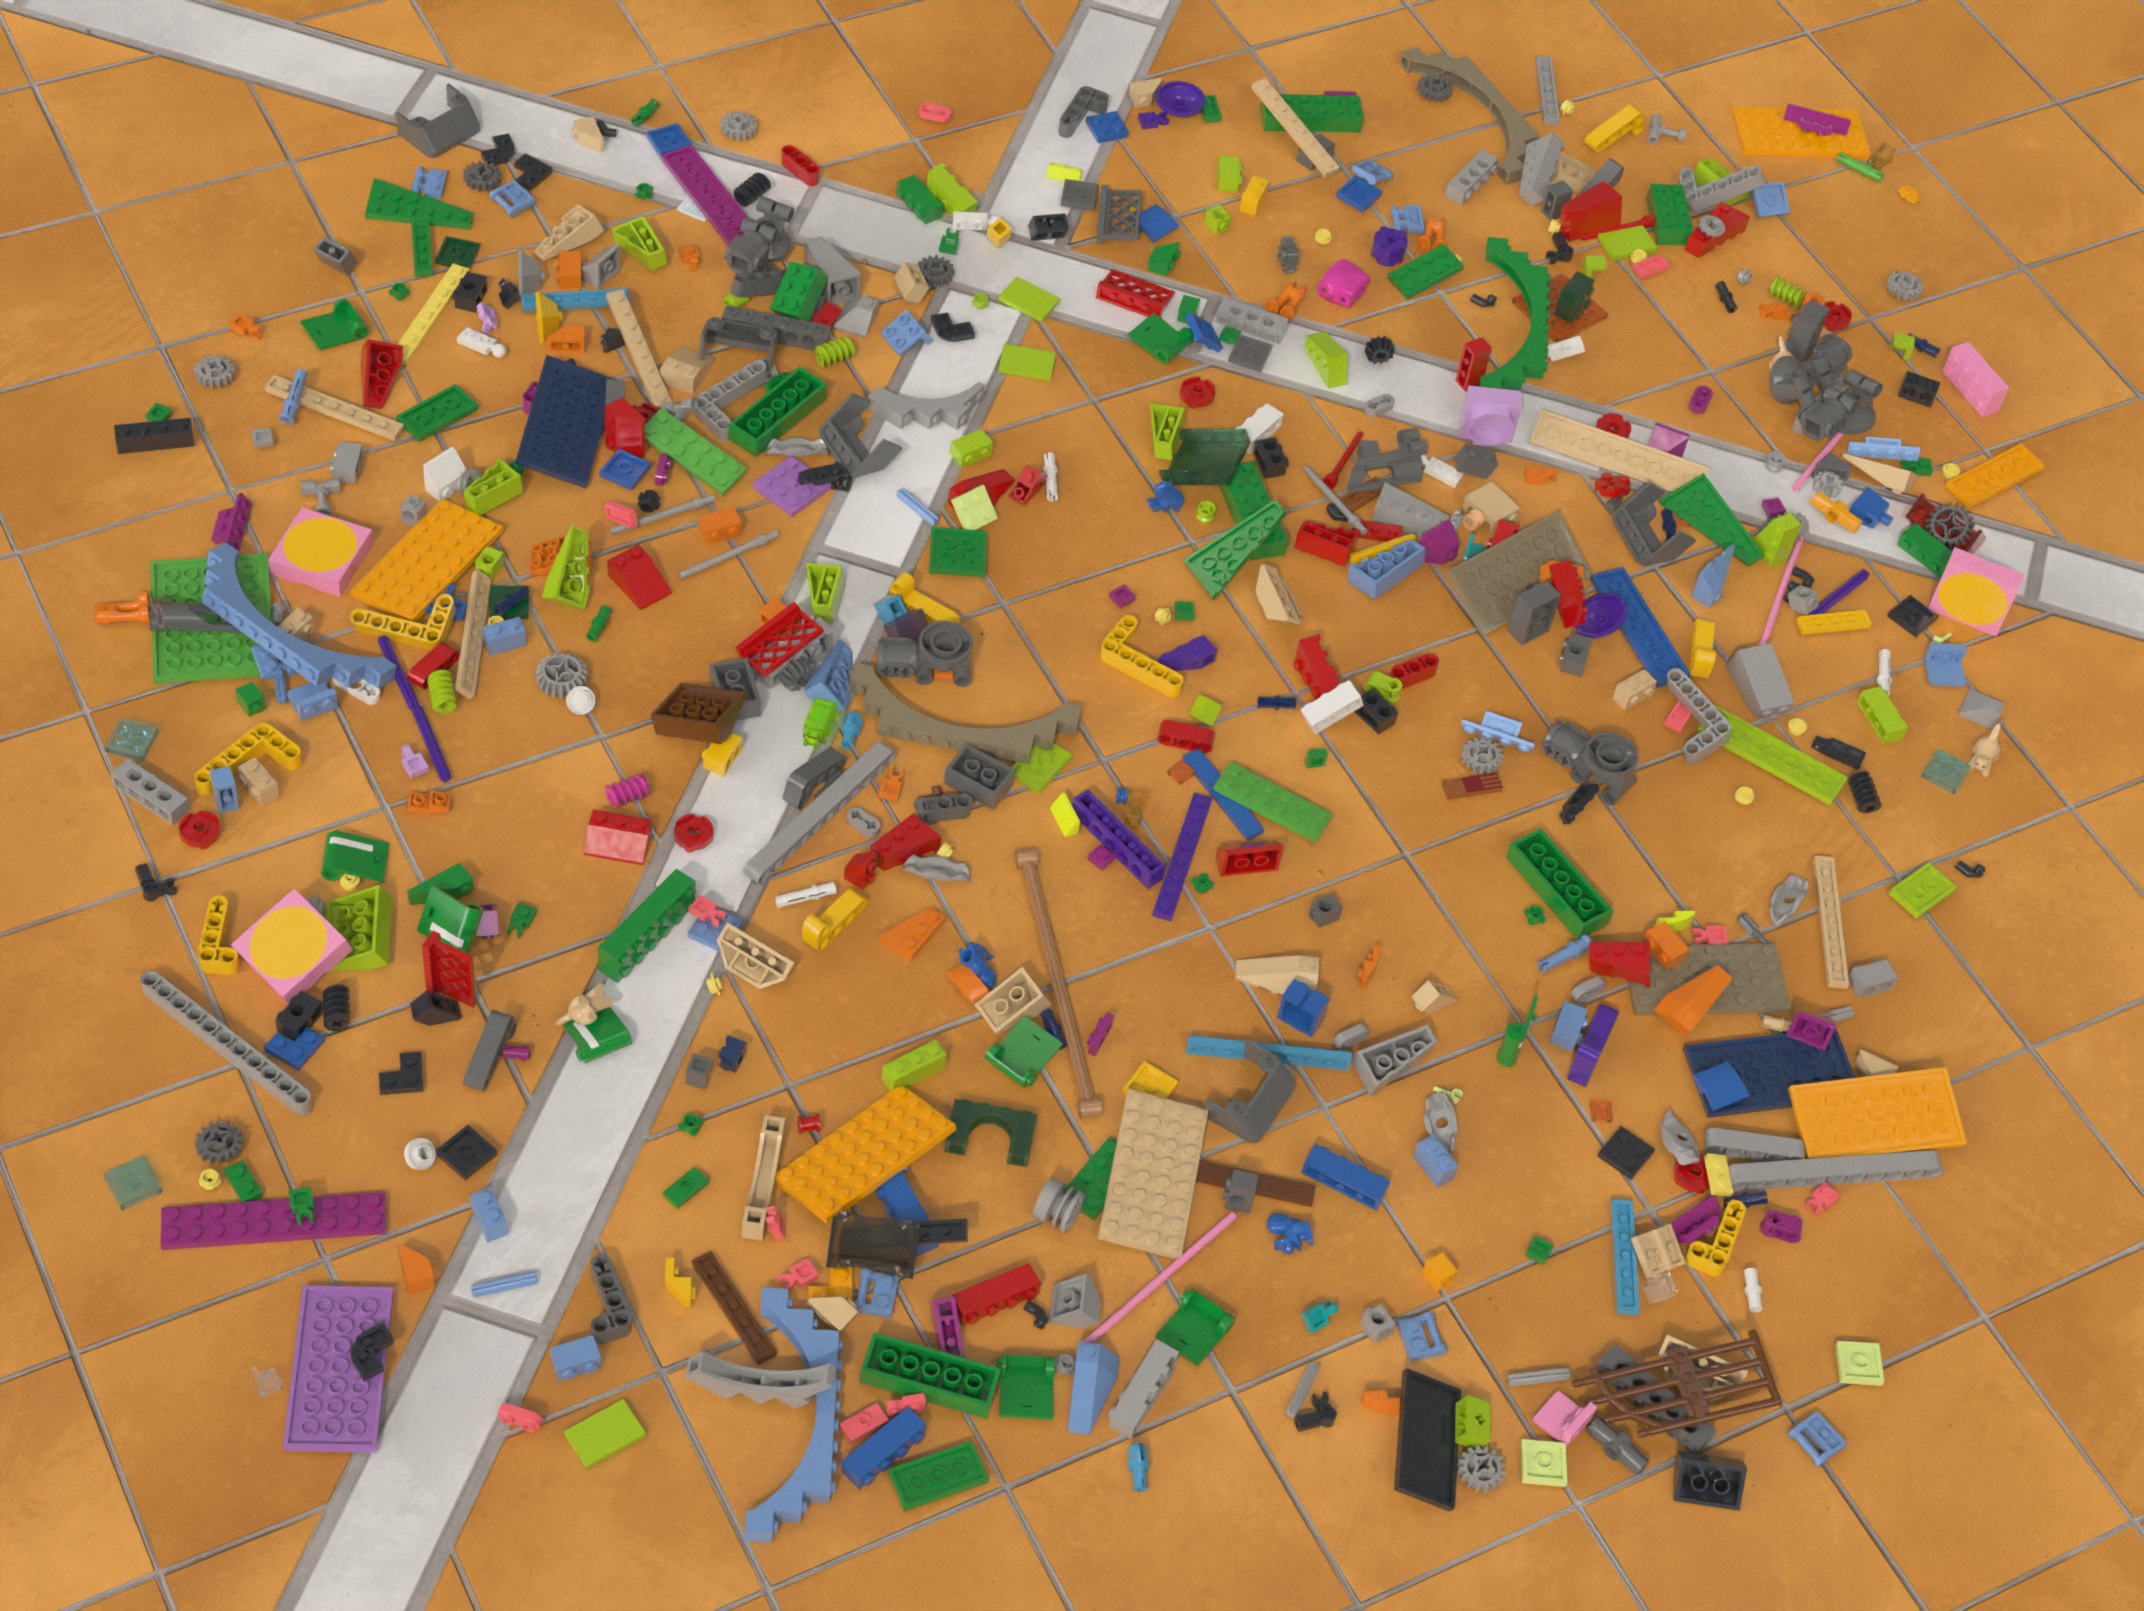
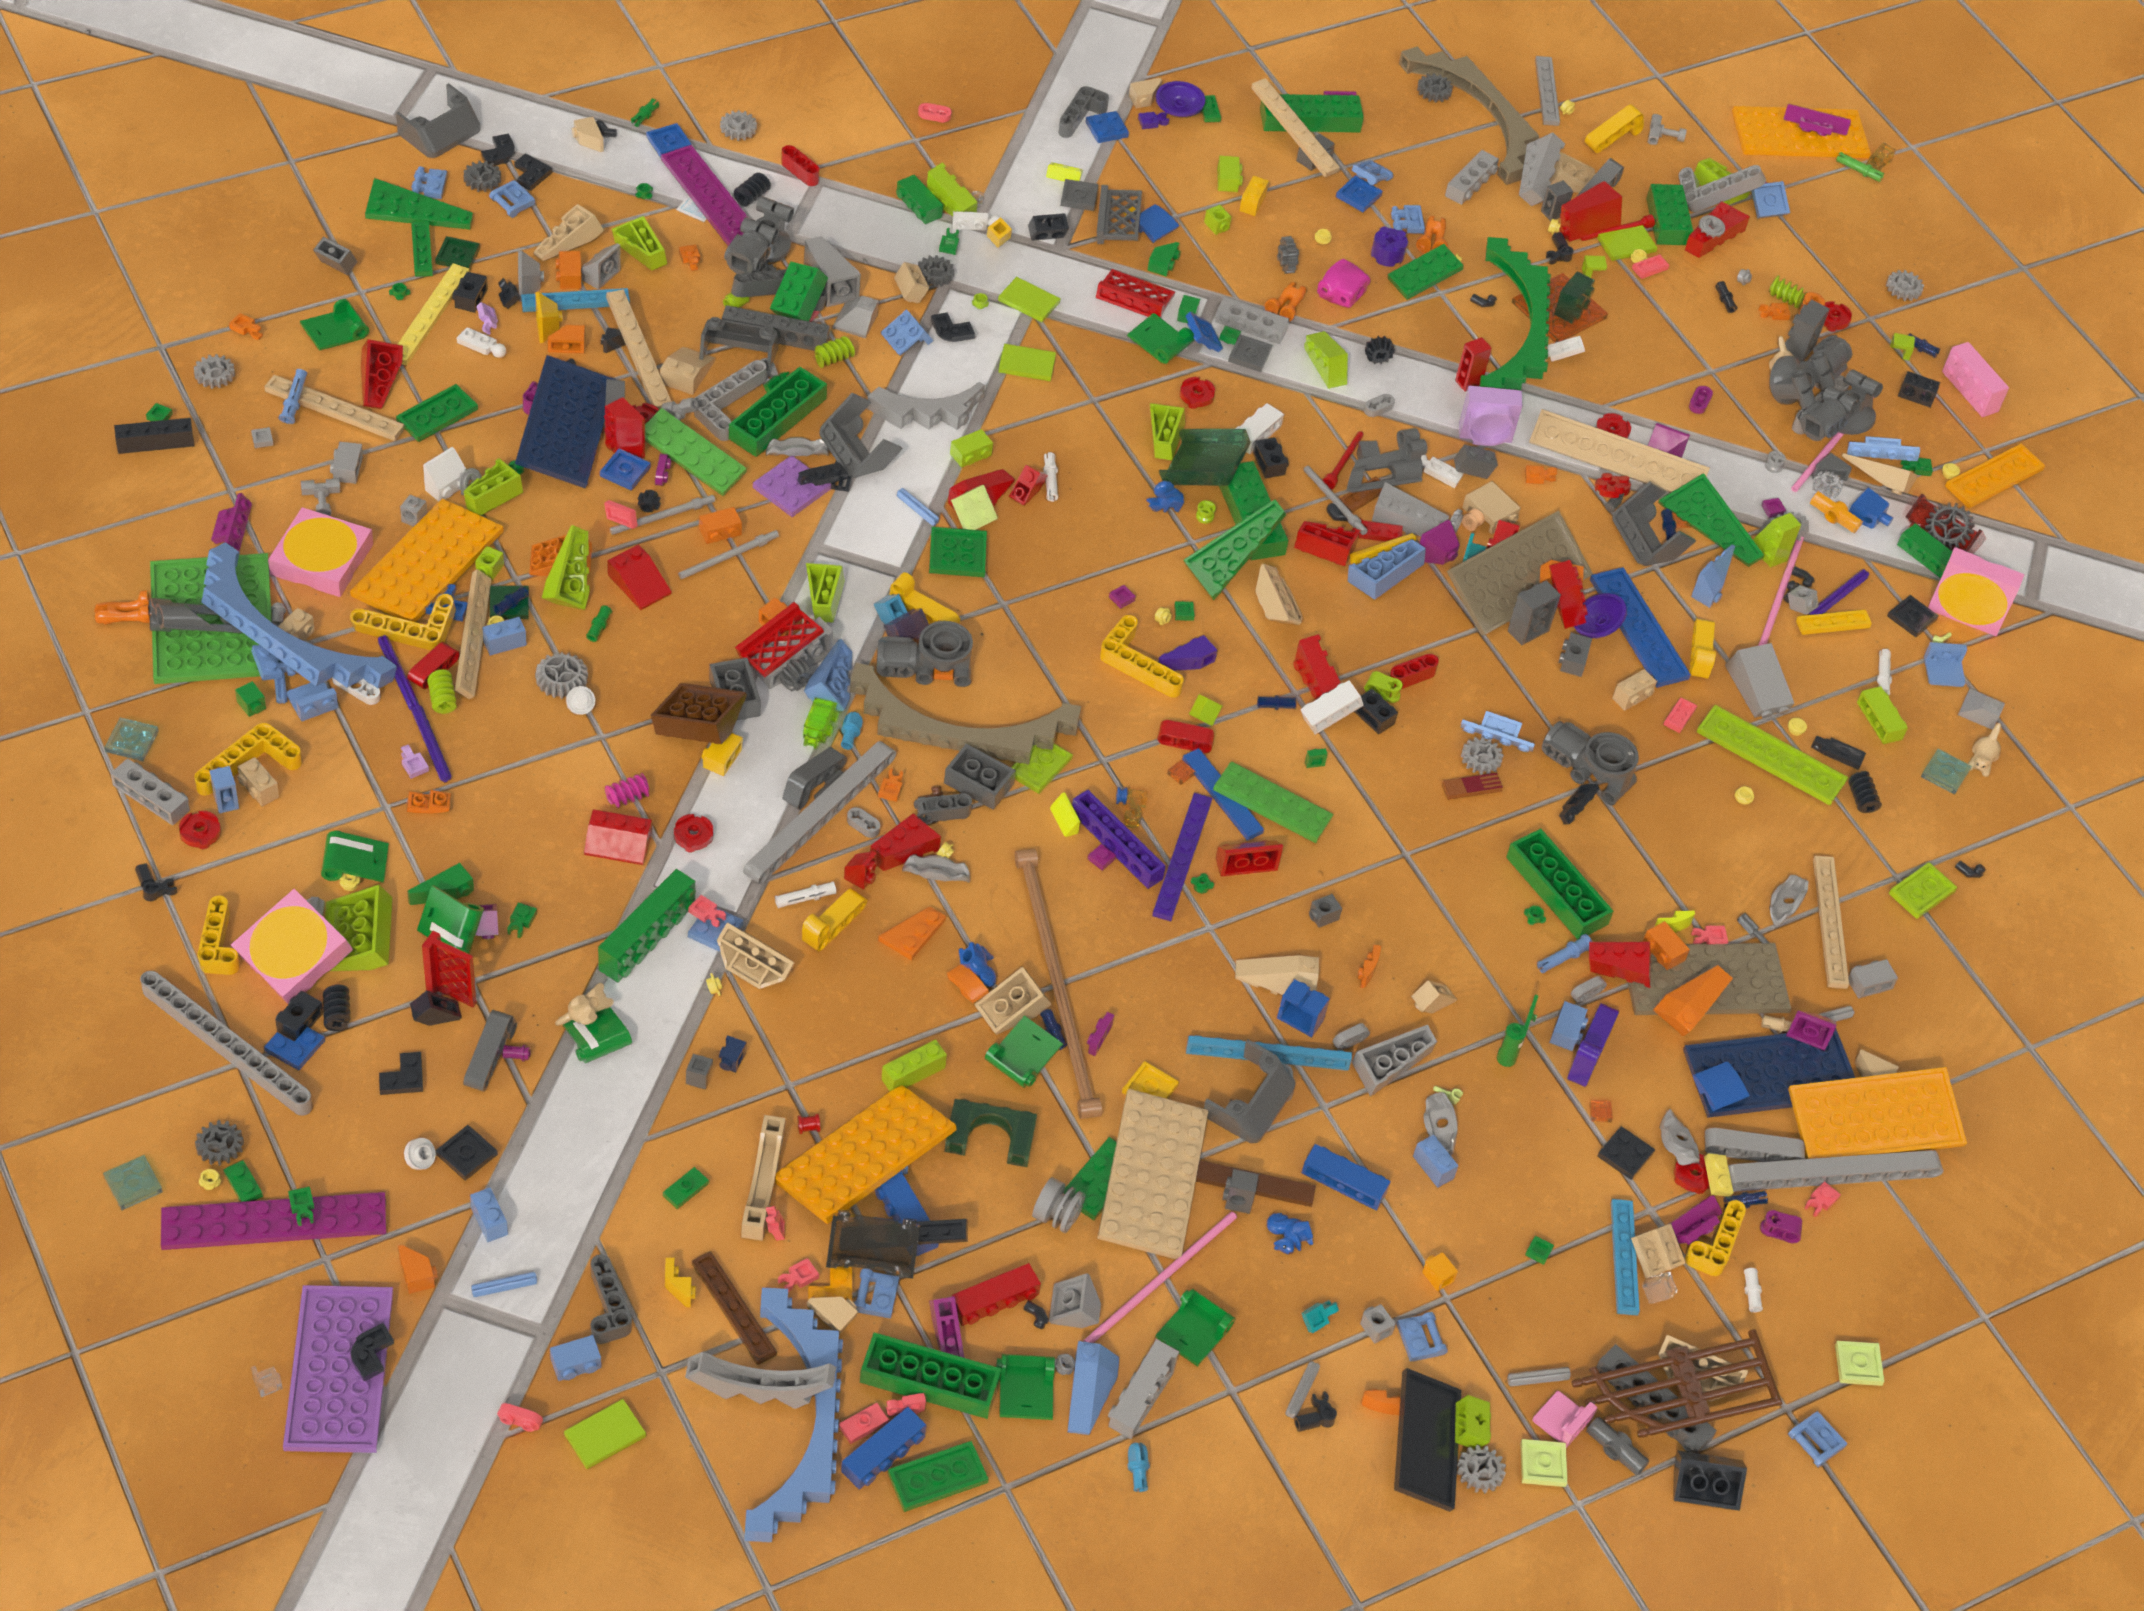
(691, 1119): green plate -> none
(827, 314): red plate -> none
(1701, 713): light grey beam -> none
(1909, 194): light orange piece -> none

